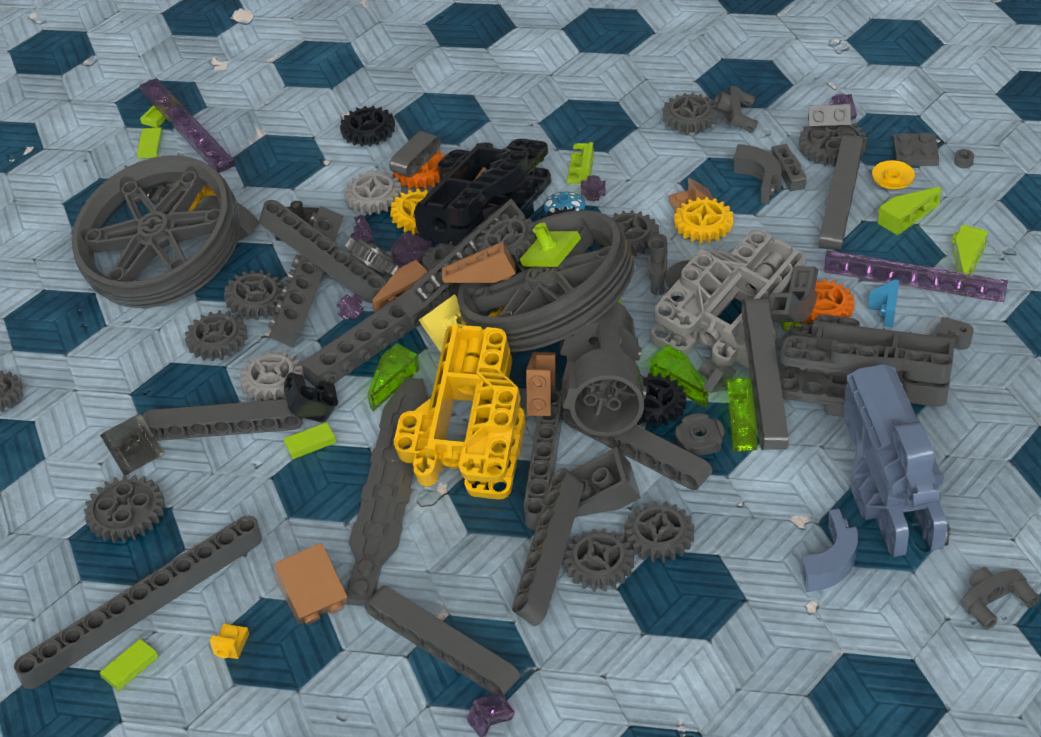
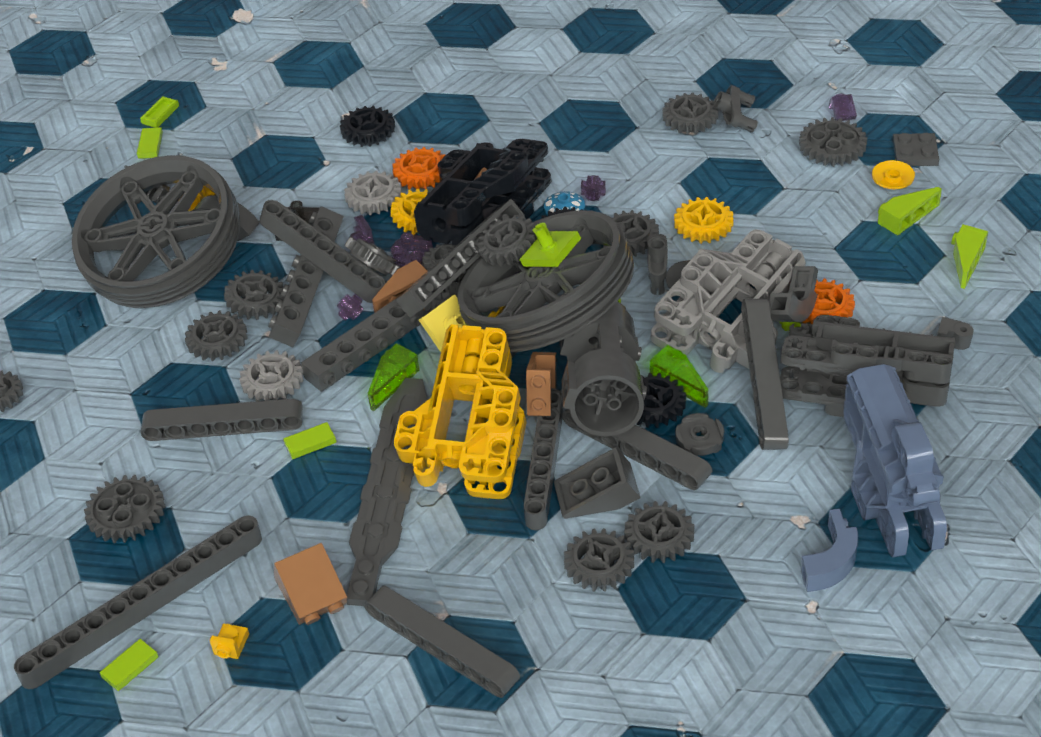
(132, 444): clear smoke tile -> none
(187, 125): clear purple plate -> none
(310, 402): black piece -> none
(415, 154): dark grey beam -> none
(482, 267): medium nougat slope -> none
(489, 711): clear purple bracket -> none
(548, 547): dark grey beam -> none
(581, 163): lime hinge -> none
(694, 190): medium nougat slope -> none
(716, 376): dark grey tile -> none
(741, 414): clear neon green slope -> none
(762, 165): dark grey arch -> none
(791, 168): dark grey piece -> none
(829, 115): hinge -> none
(841, 192): dark grey beam -> none
(885, 299): dark azure slope -> none
(916, 276): clear purple plate -> none
(964, 158): dark grey axle -> none
(992, 587): dark grey connector -> none

